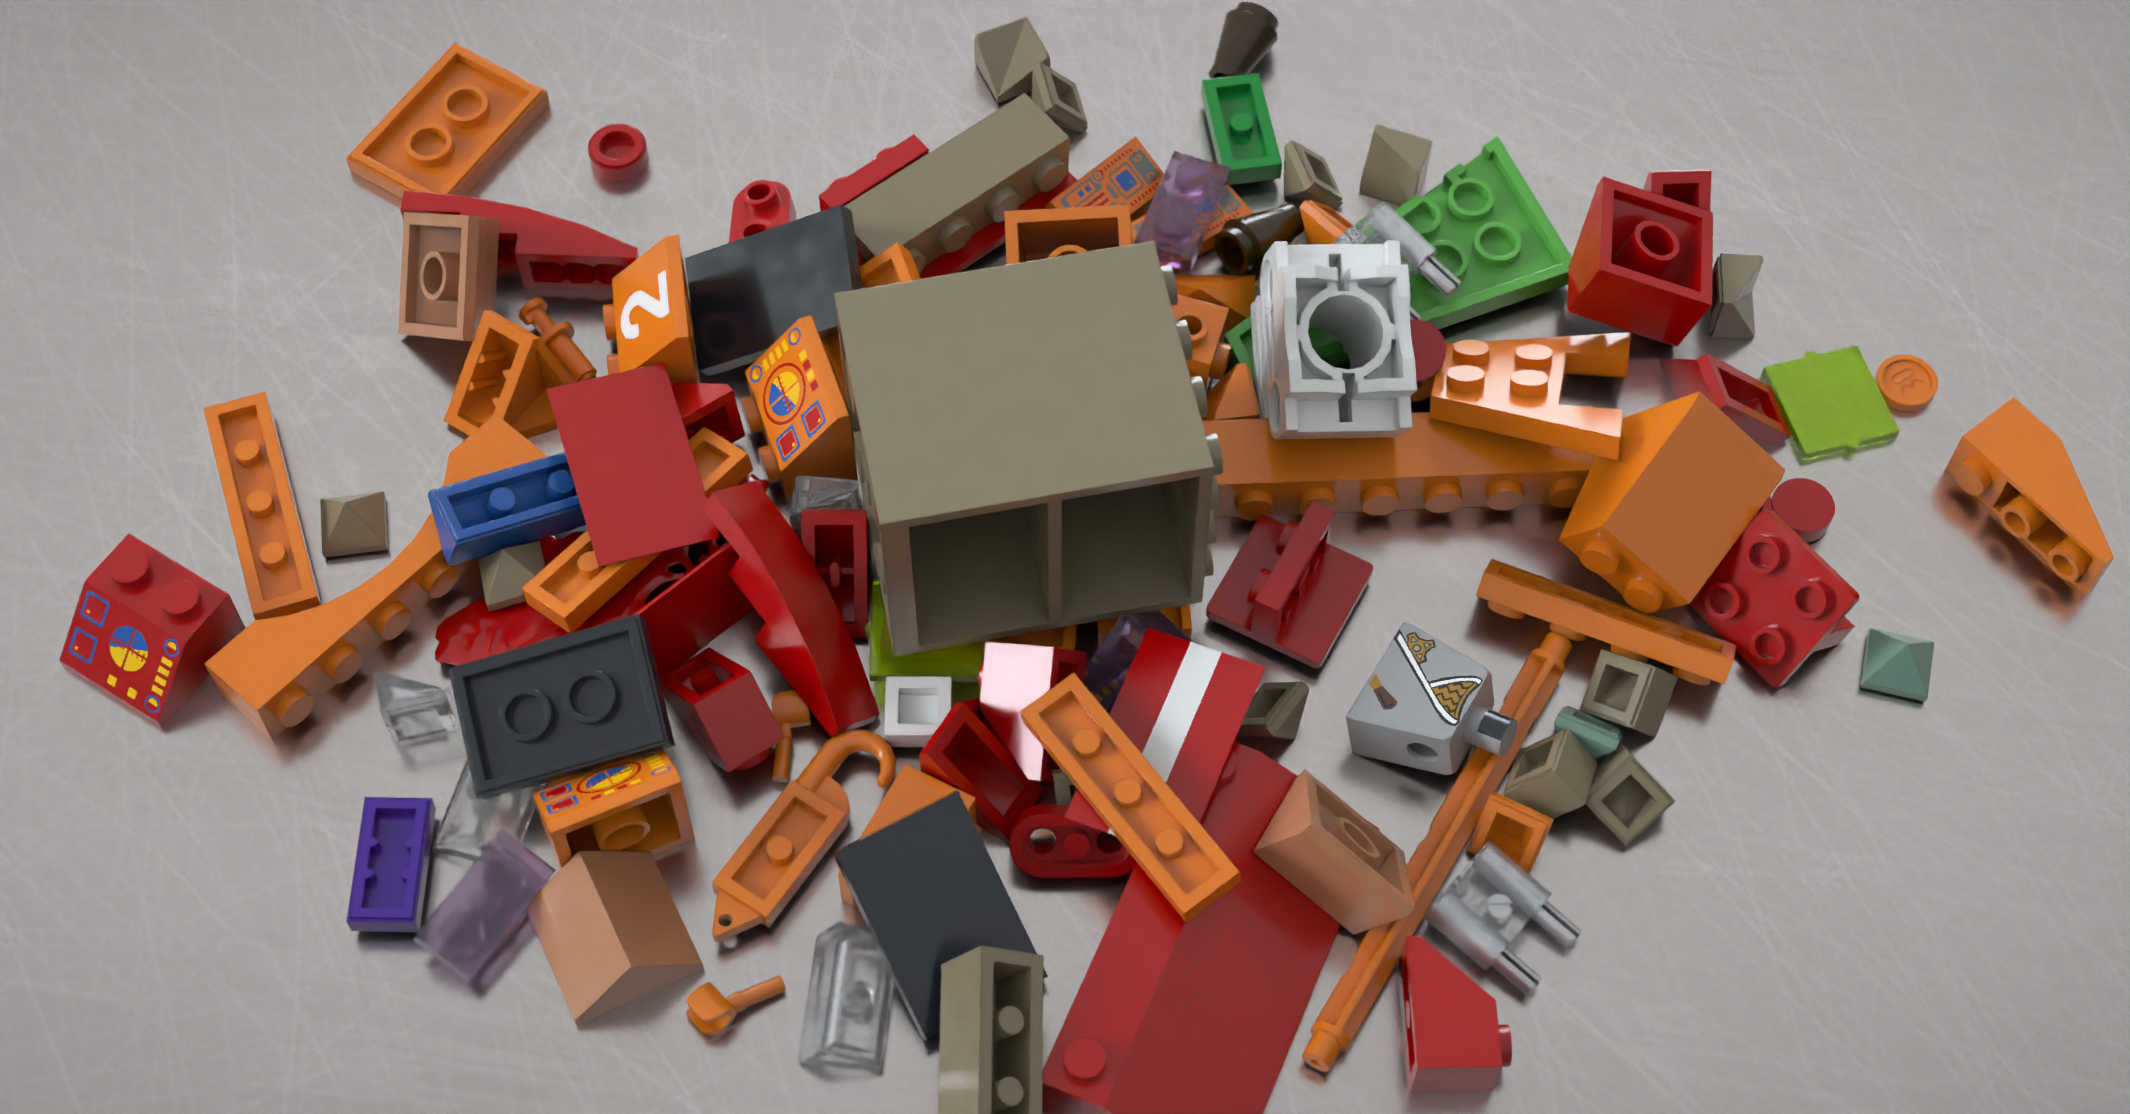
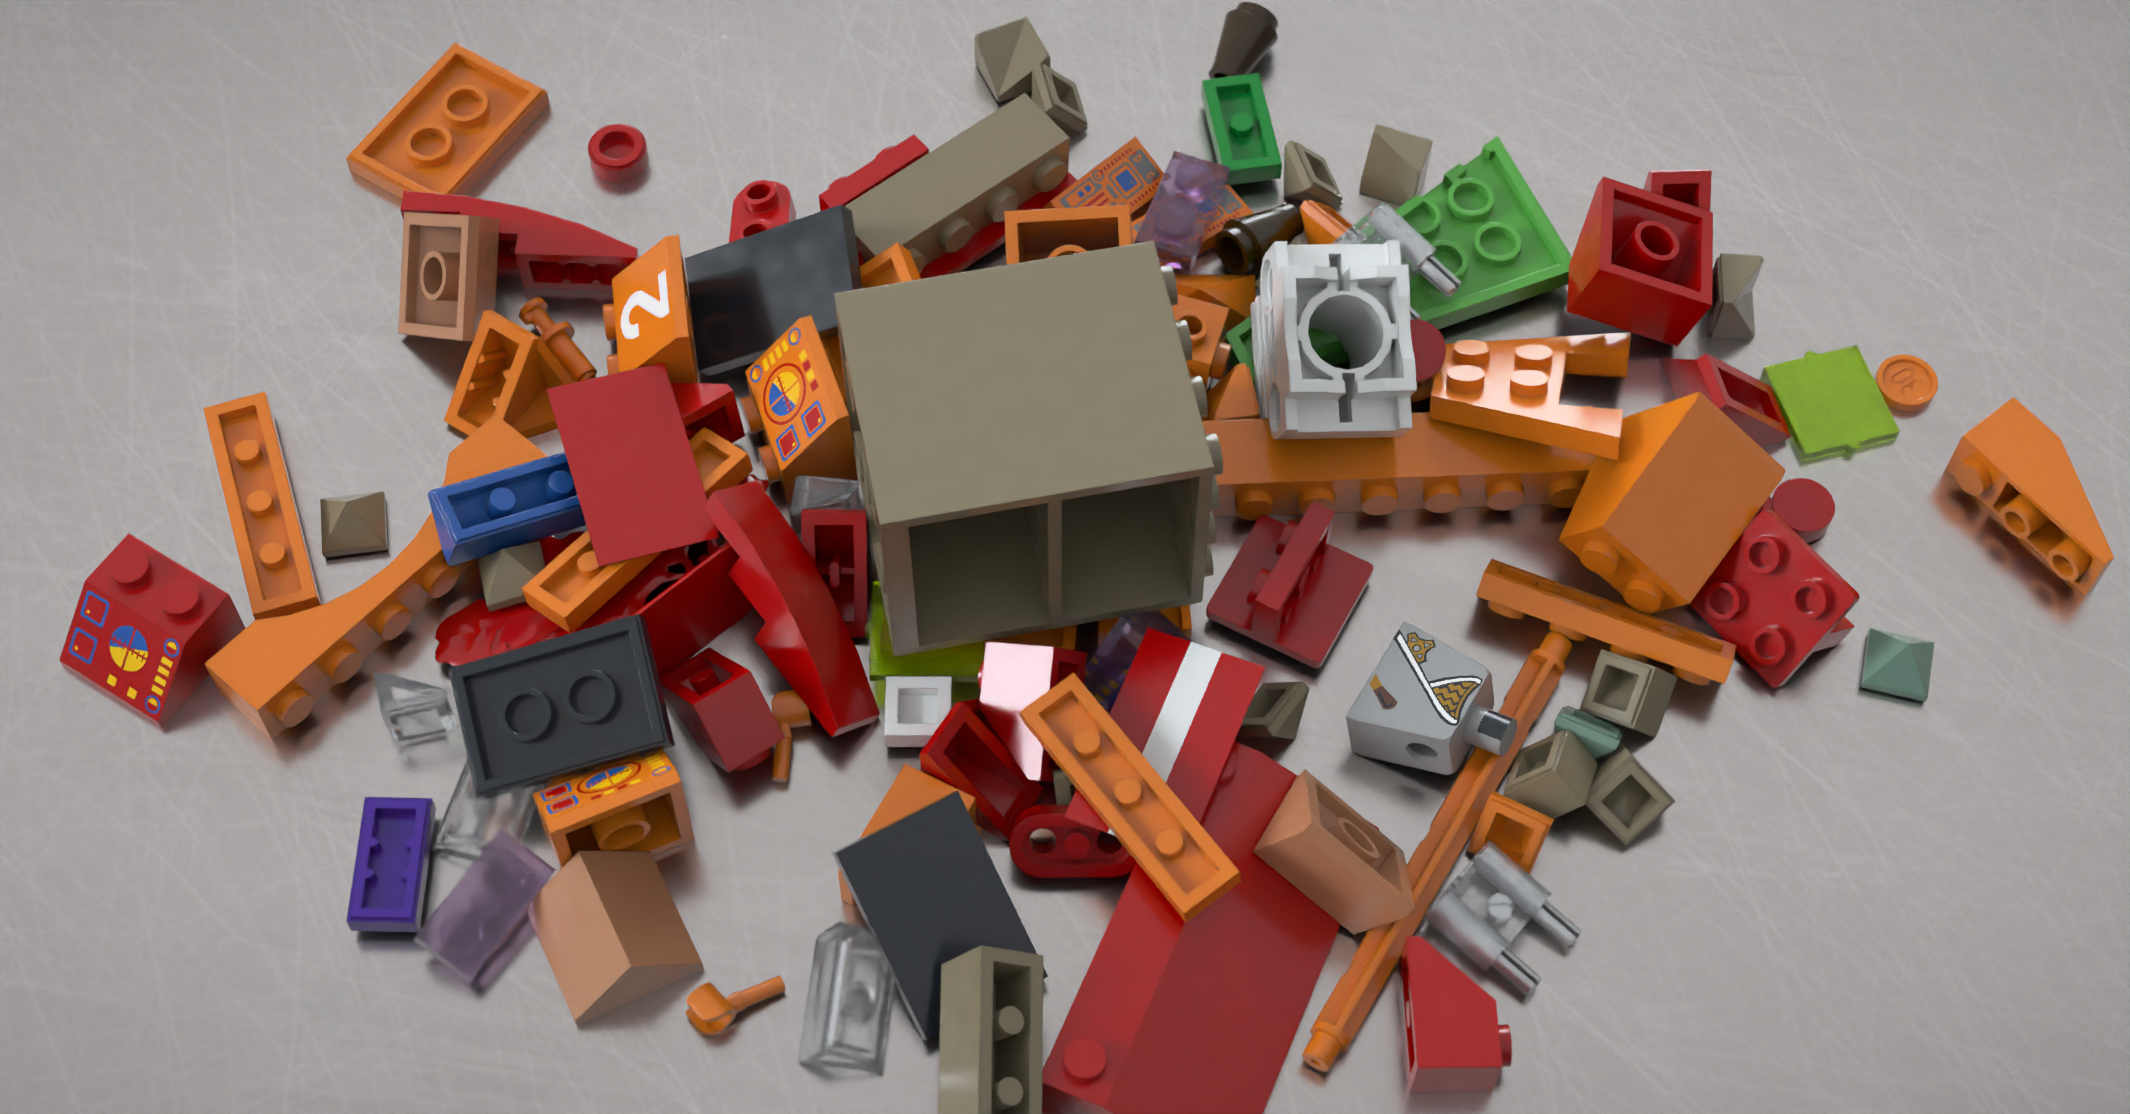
(792, 837): orange plate -> none

